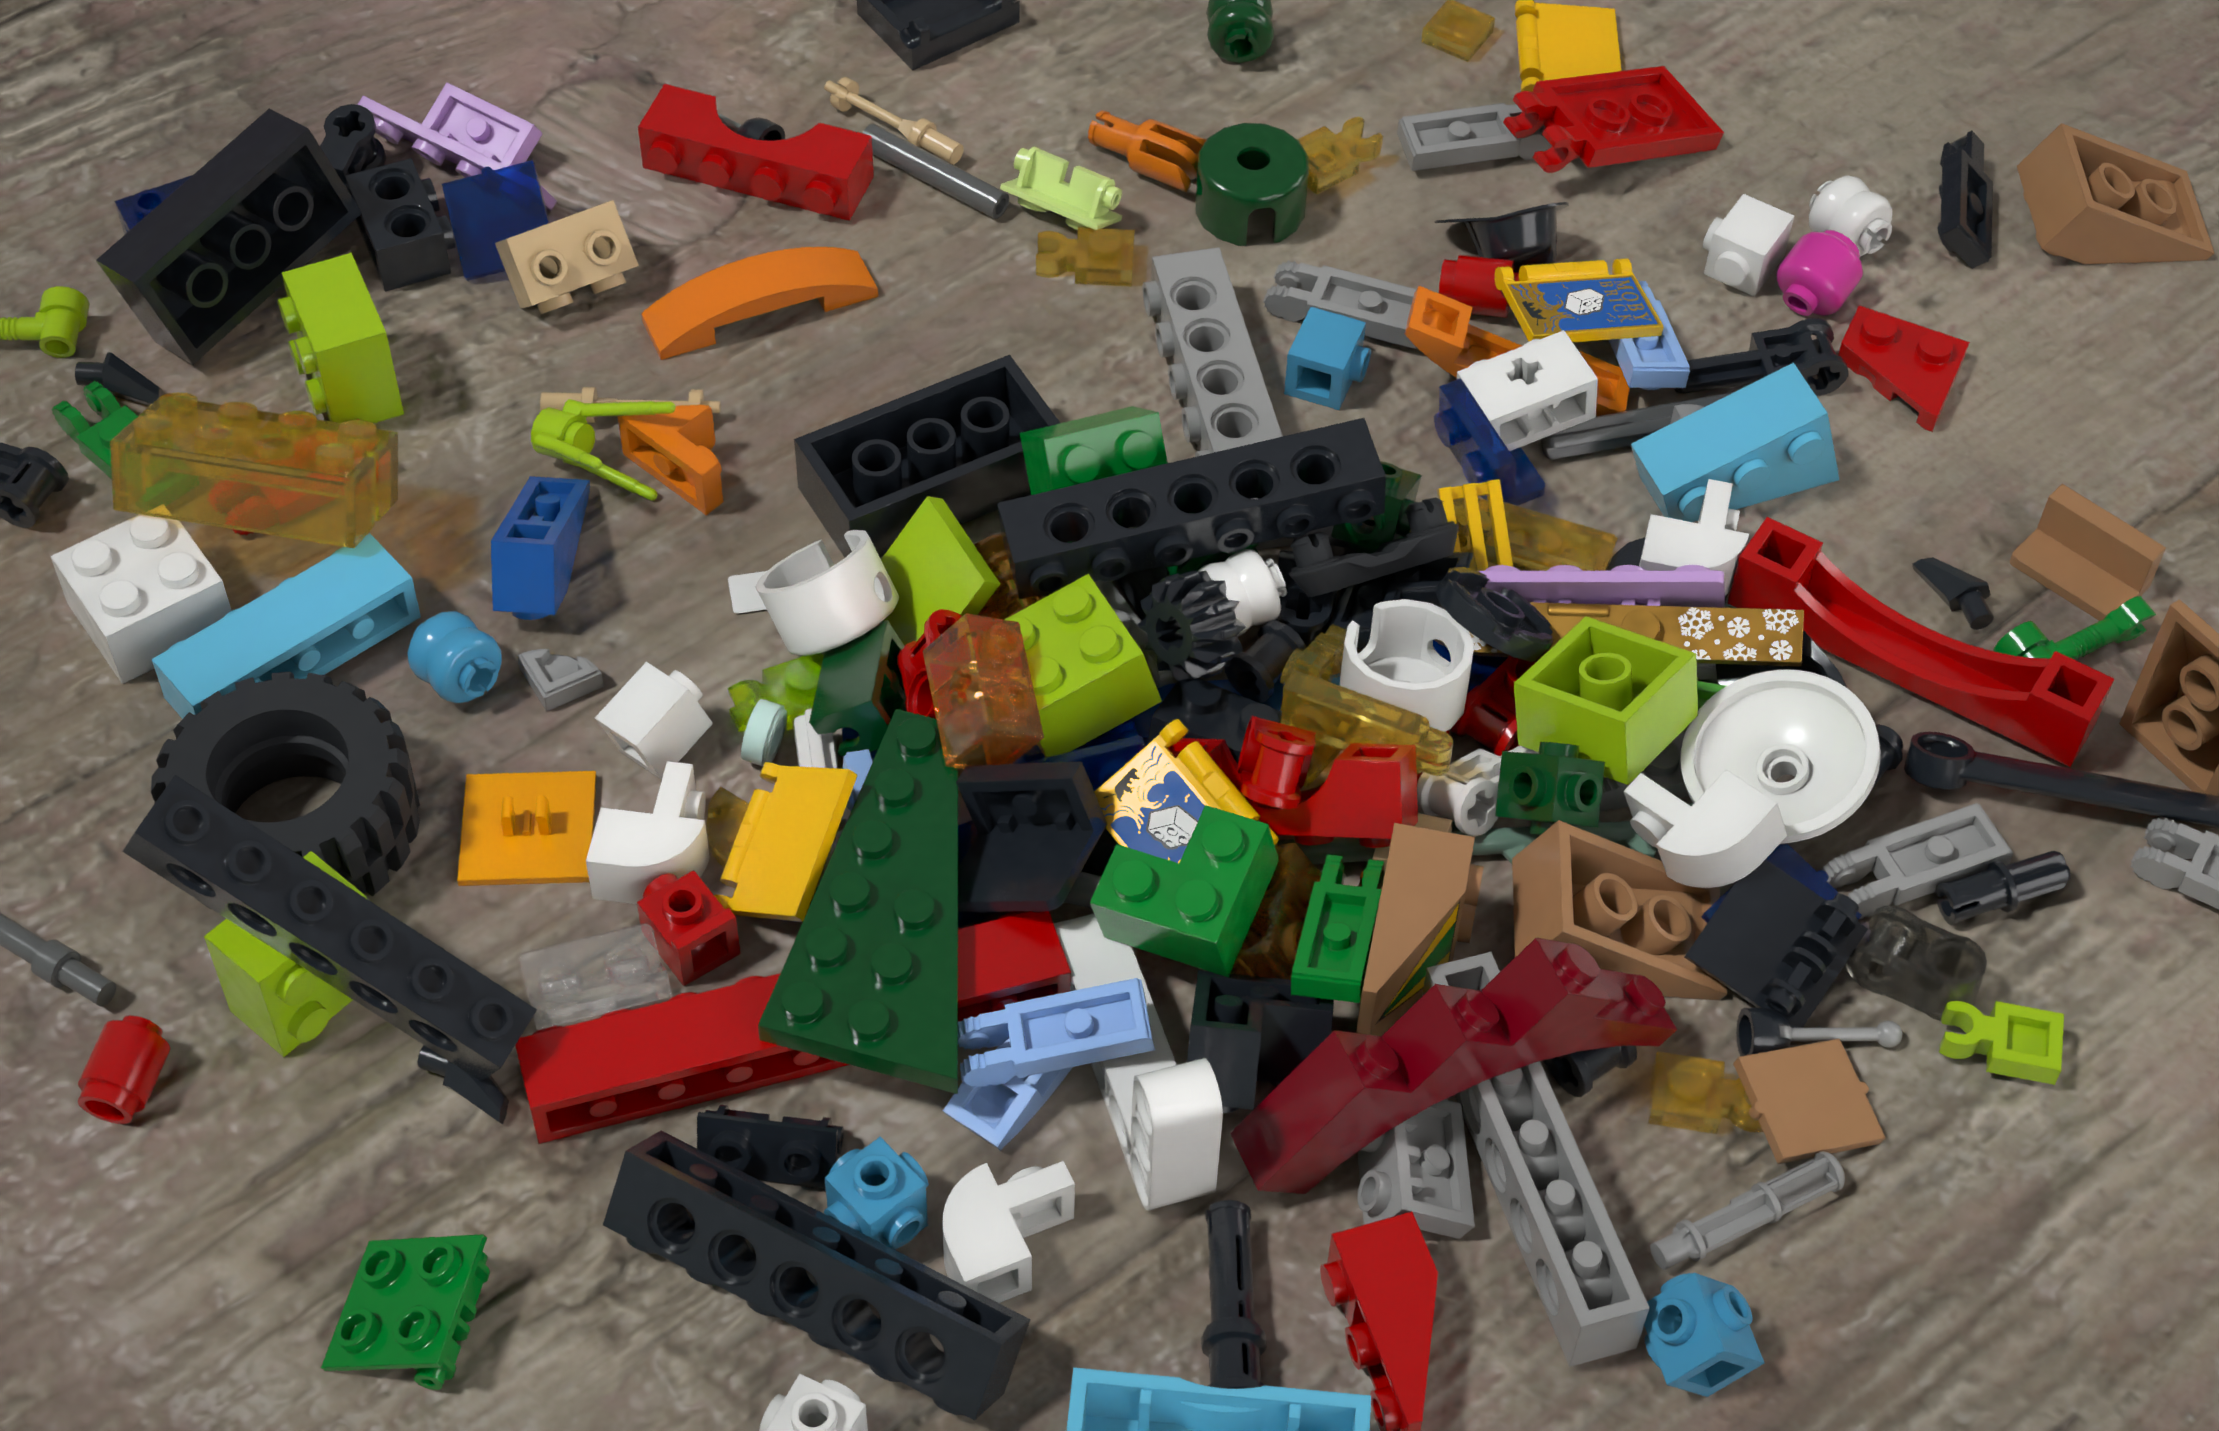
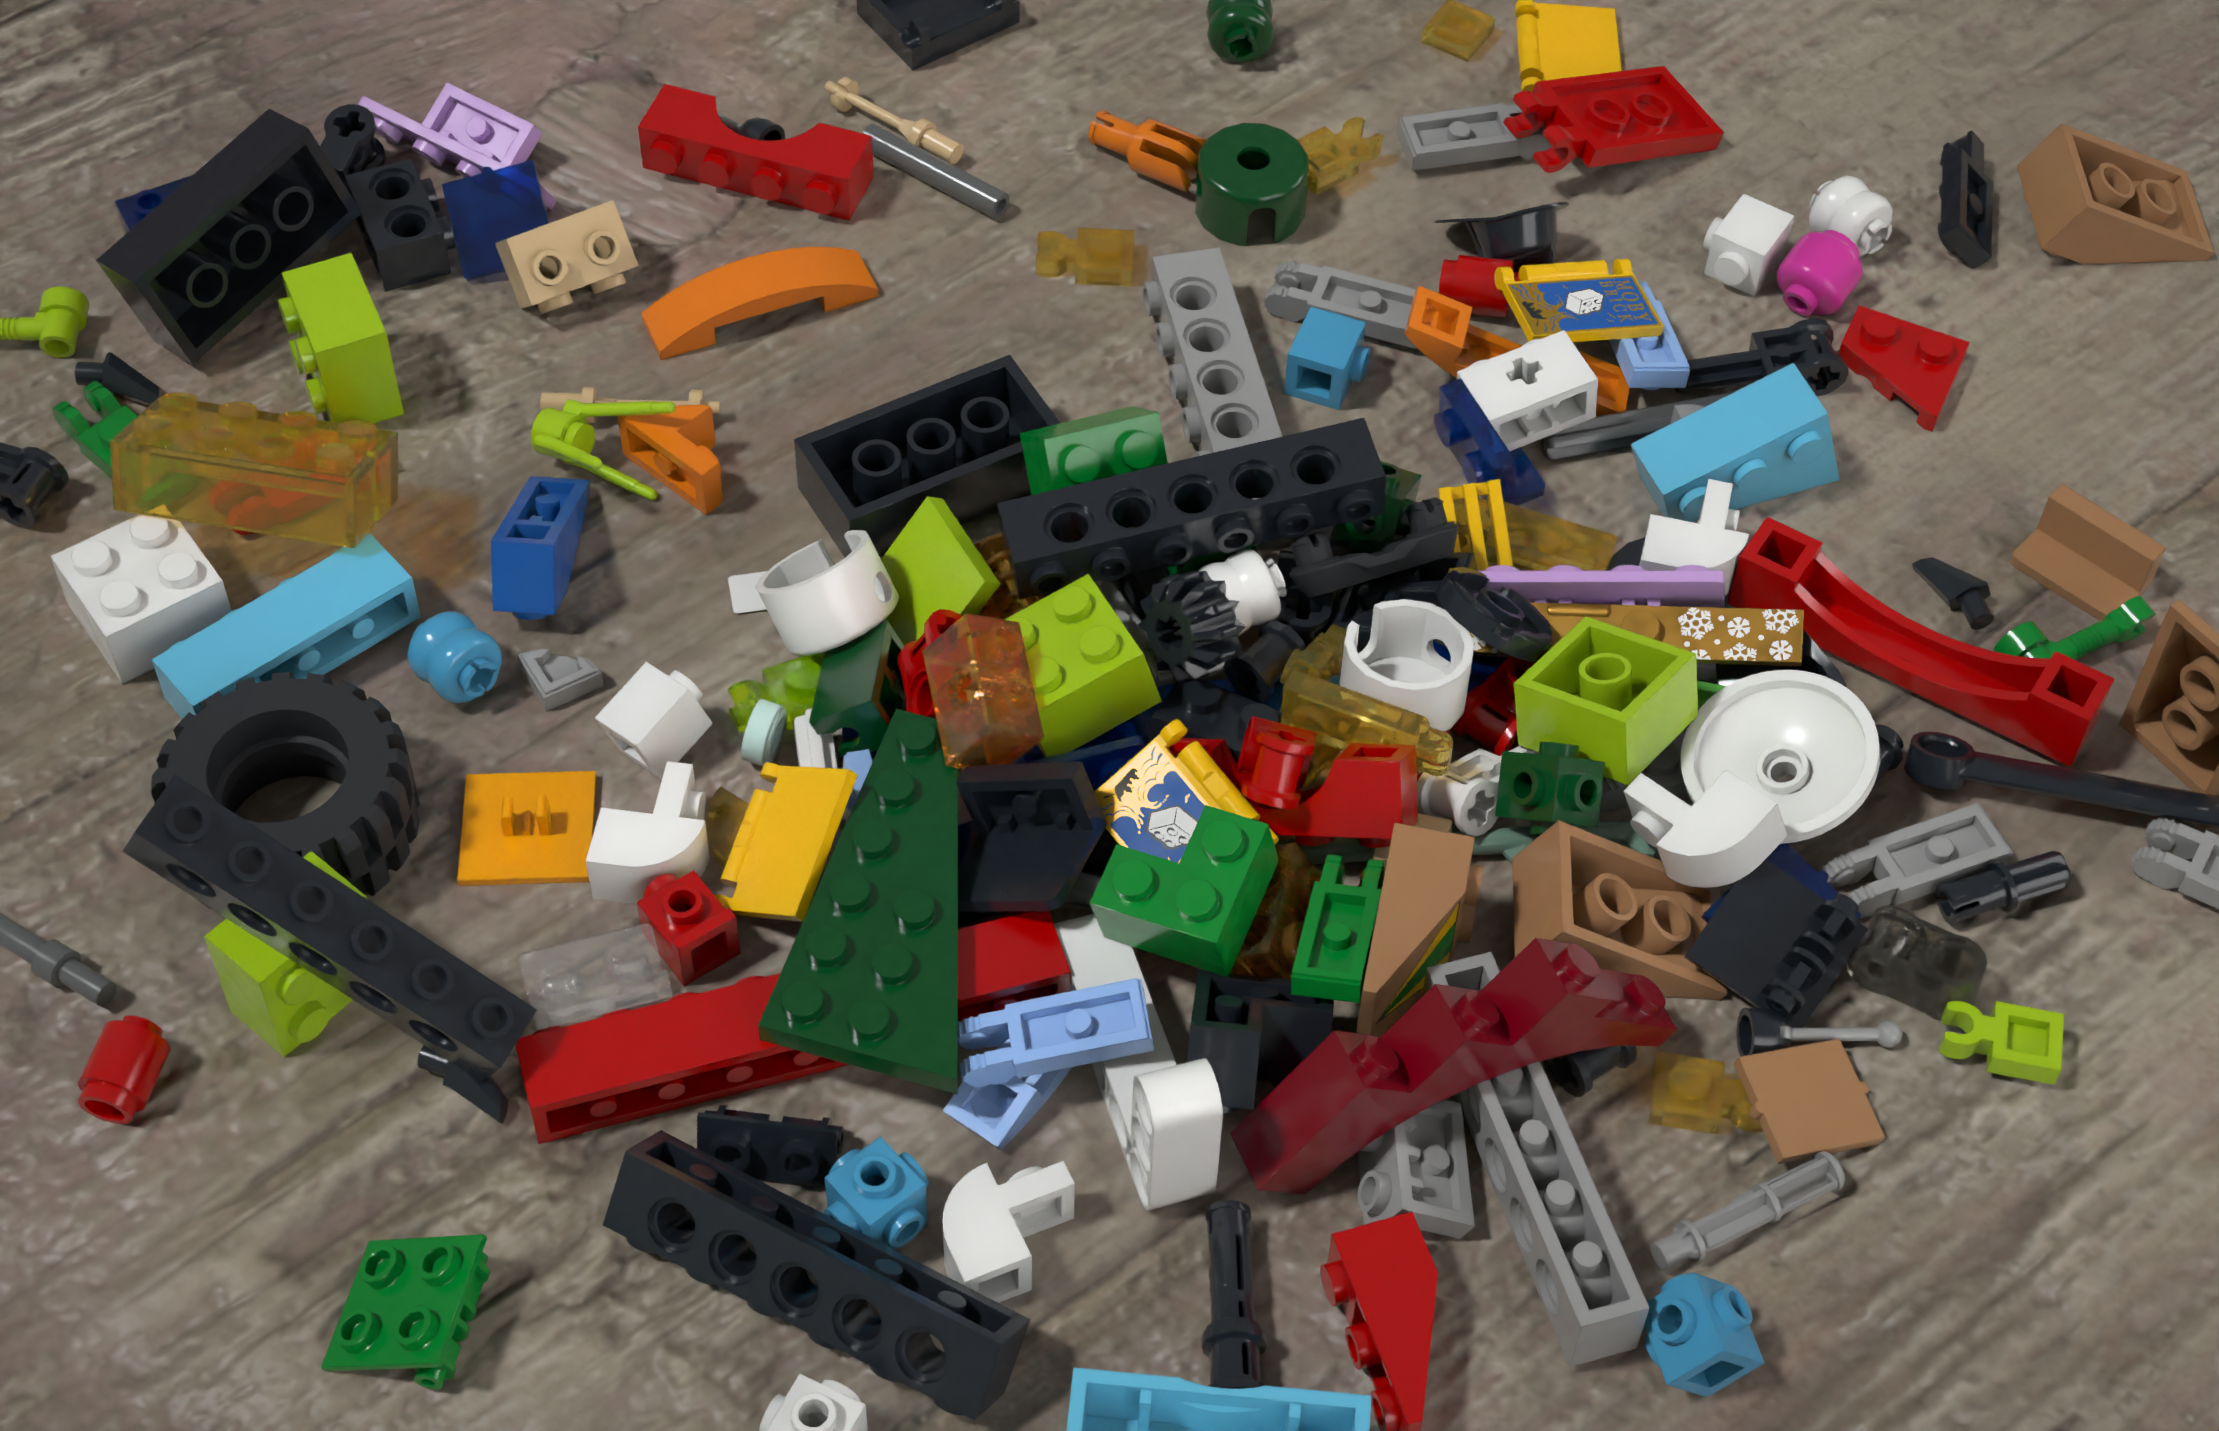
(1043, 188): yellowish green hinge -> none

